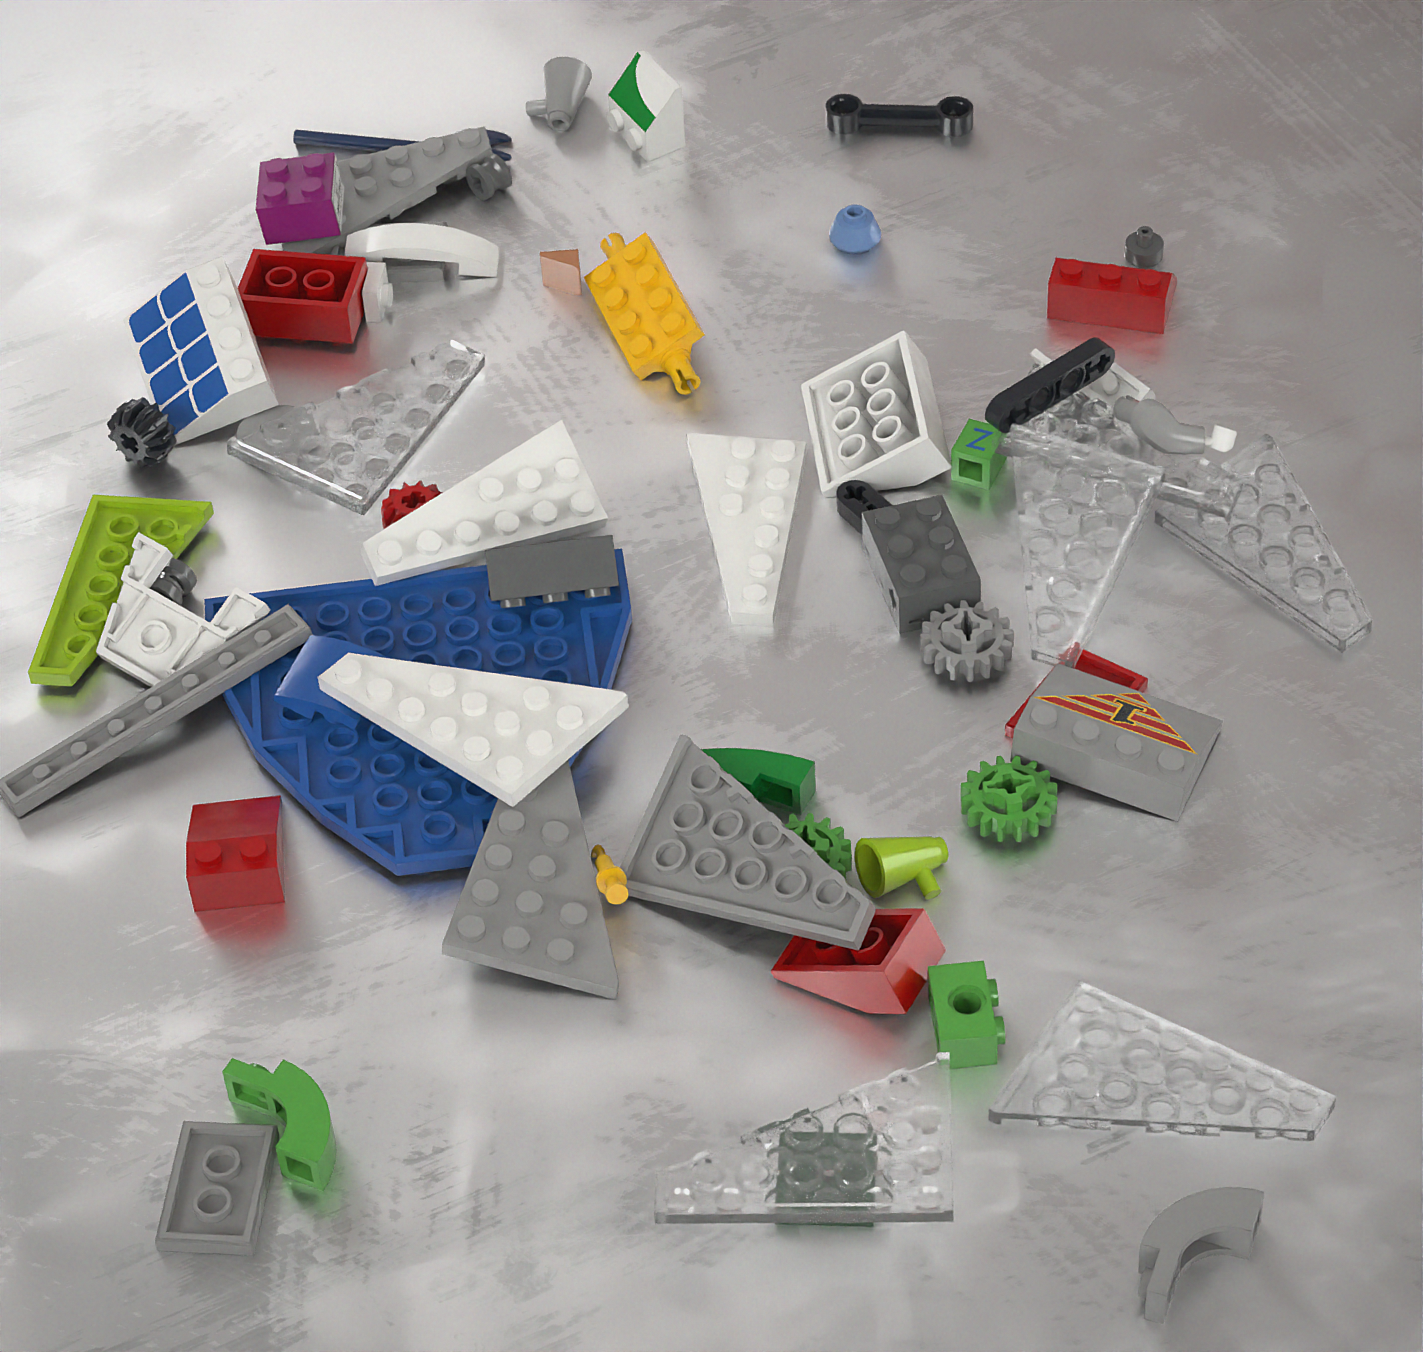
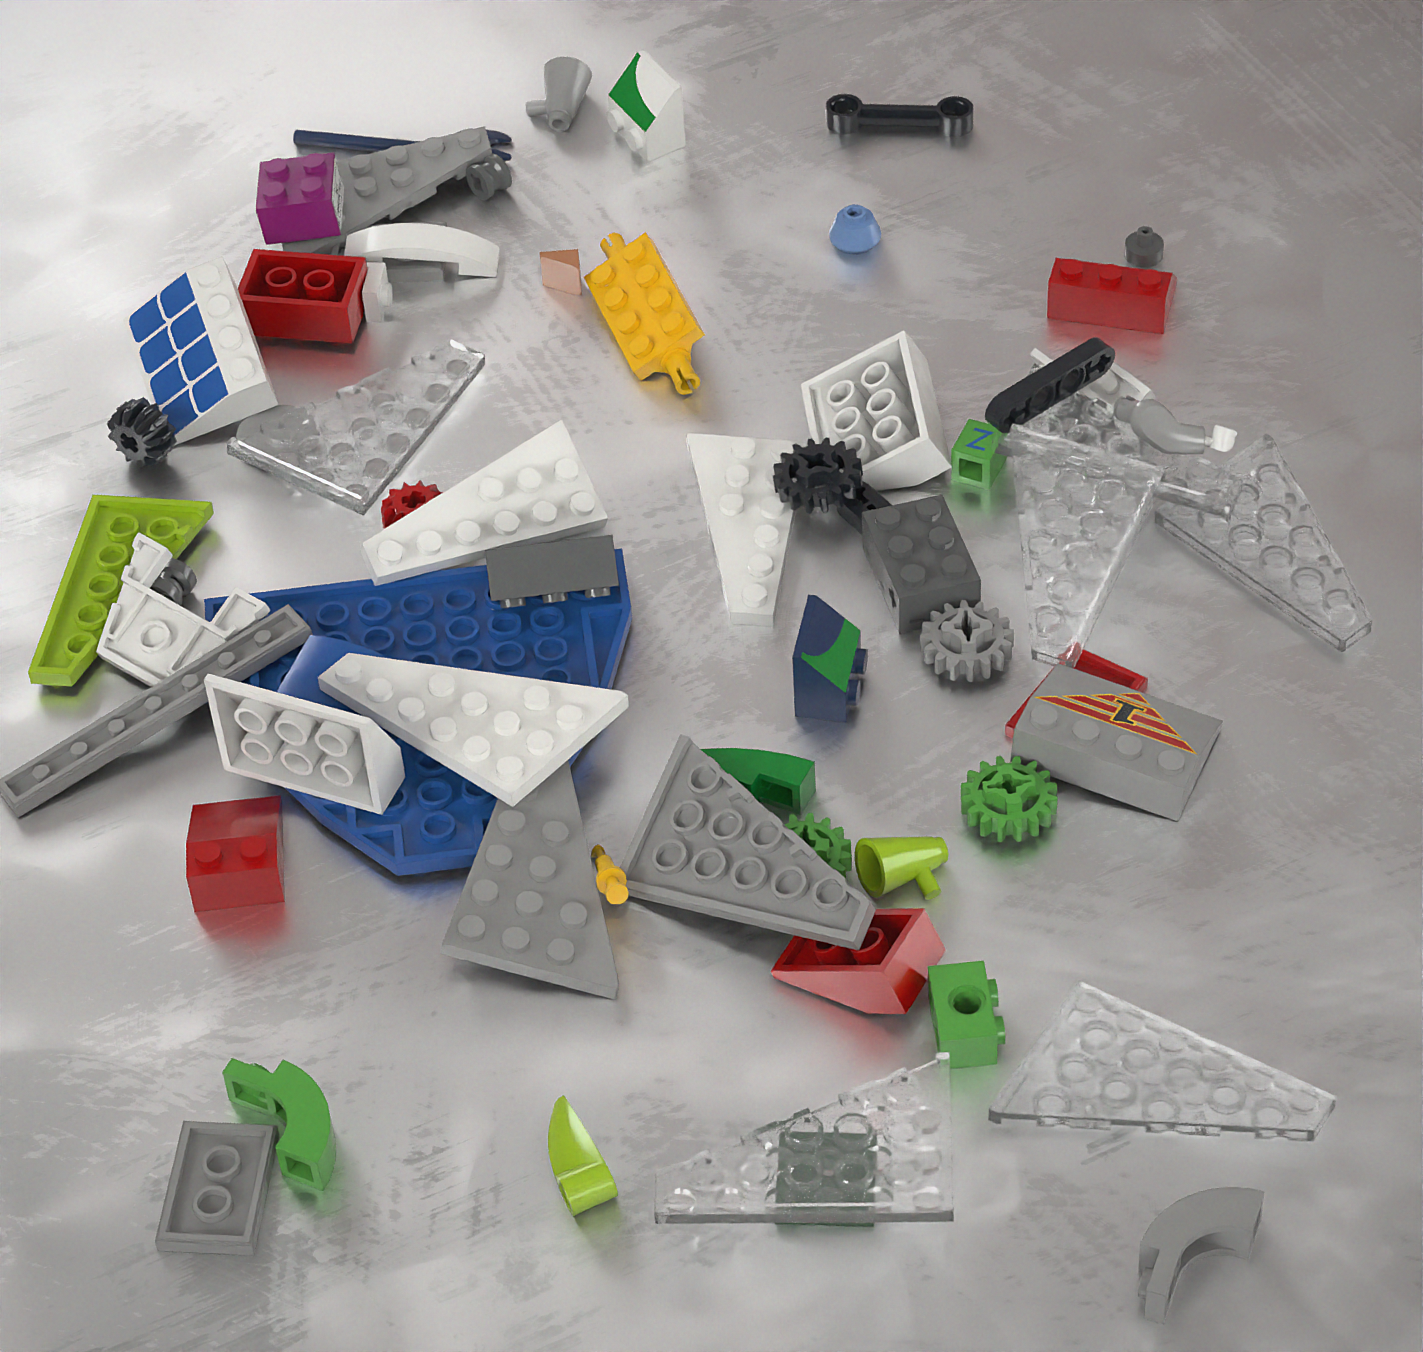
(304, 745): none -> white slope
(576, 1161): none -> lime piece
(817, 475): none -> black gear
(826, 663): none -> dark blue slope

